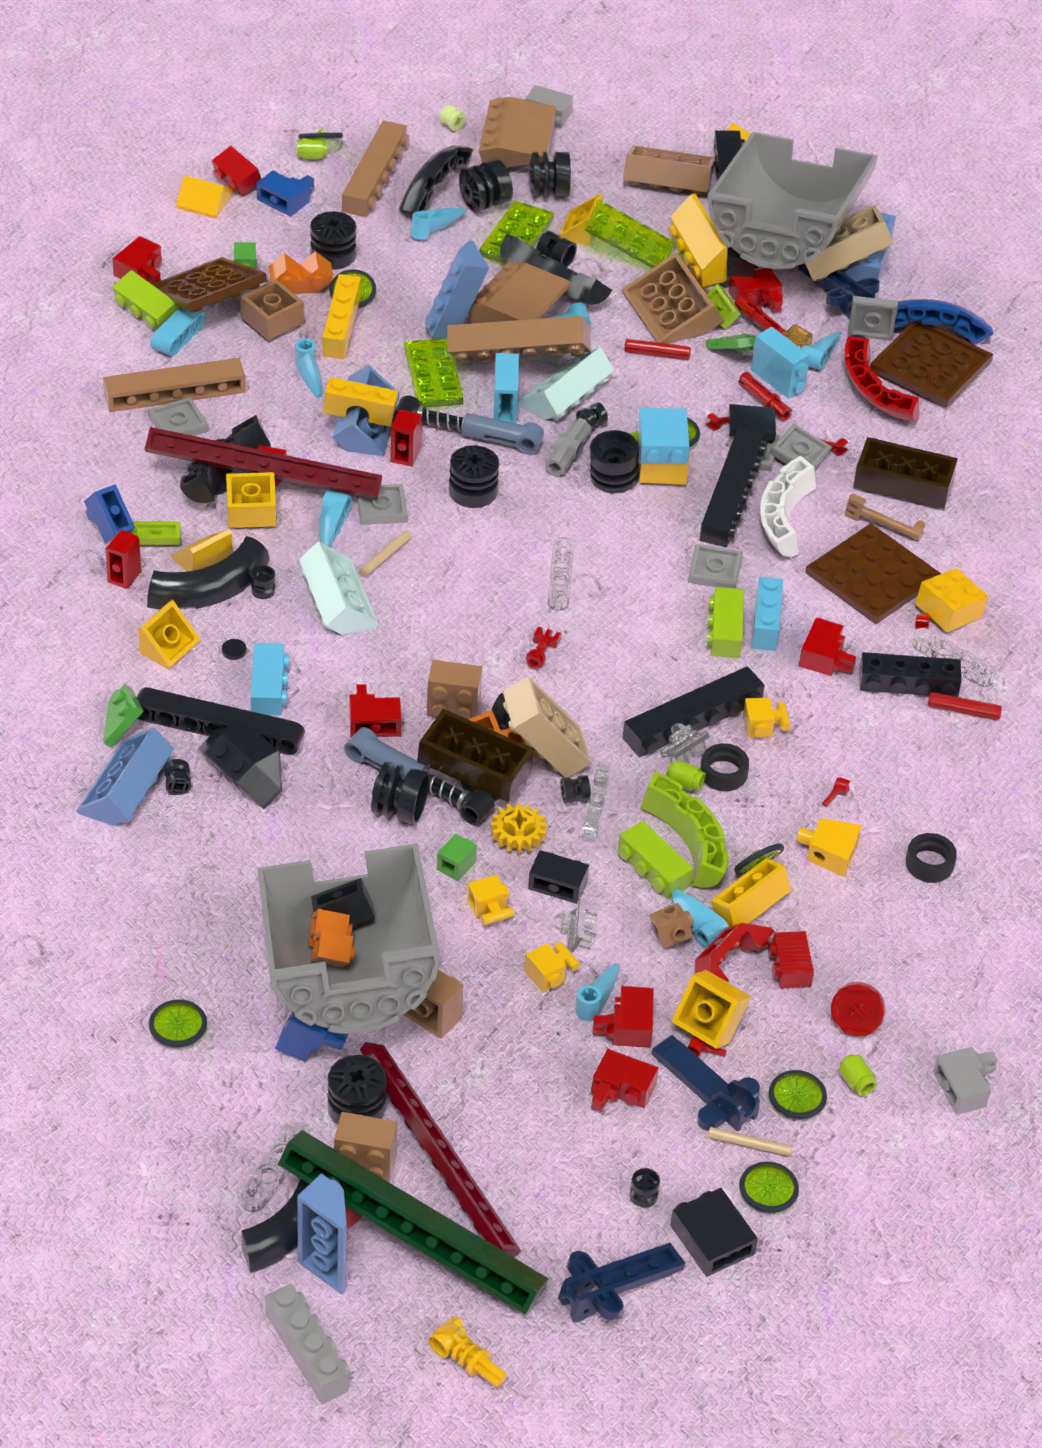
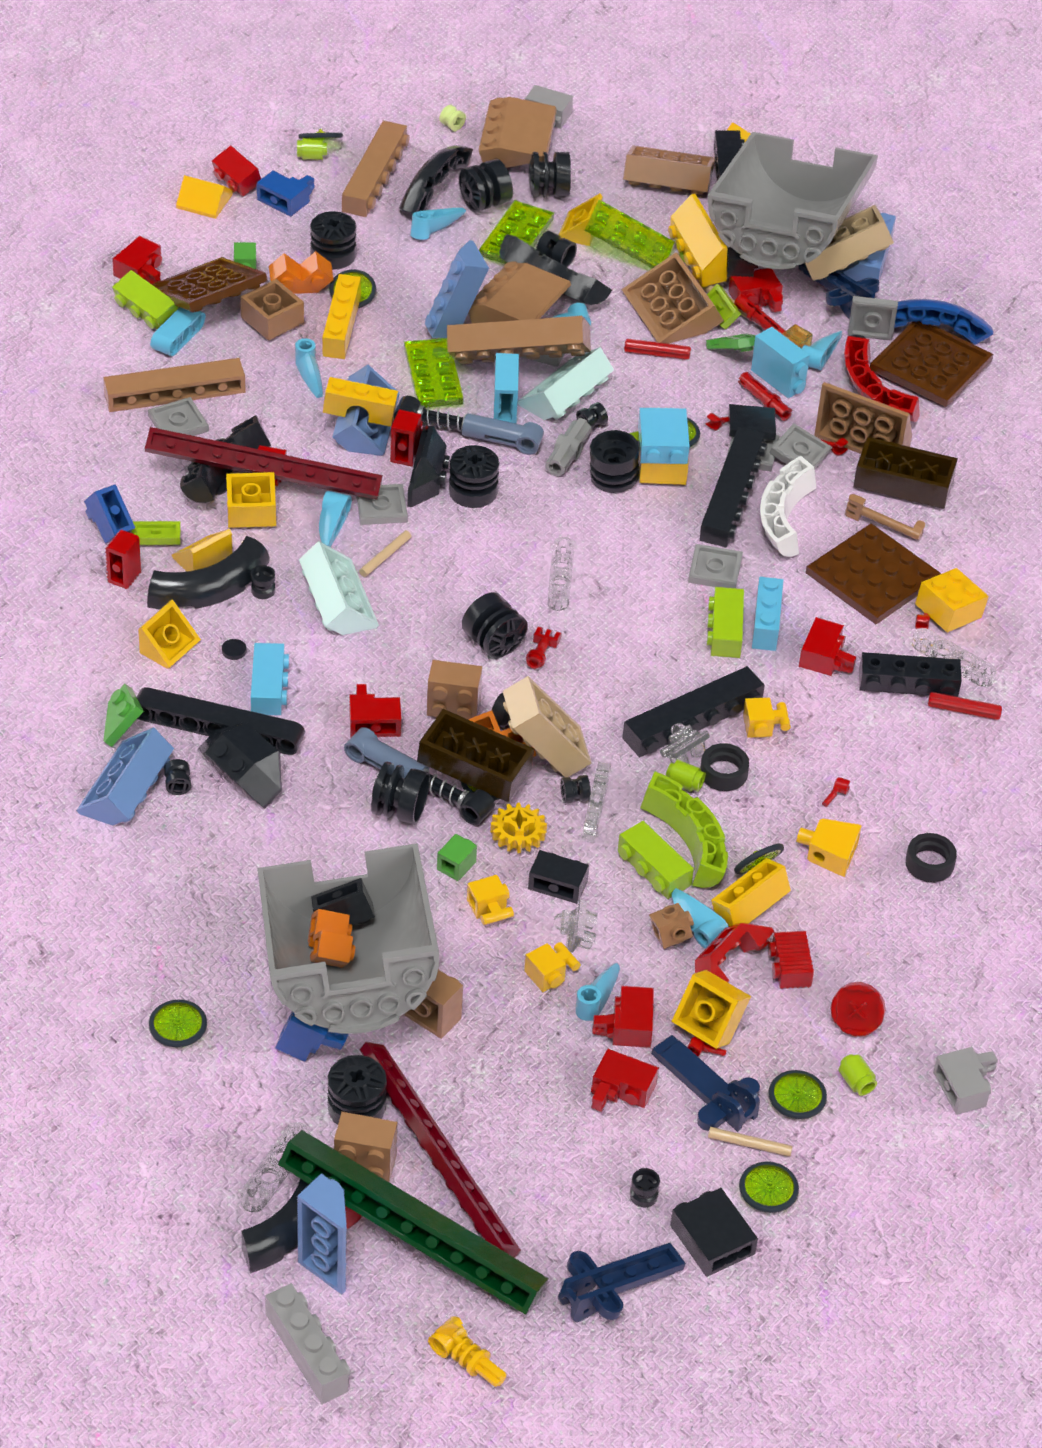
(428, 467): none -> black wedge
(494, 625): none -> black wheel
(857, 417): none -> medium nougat slope

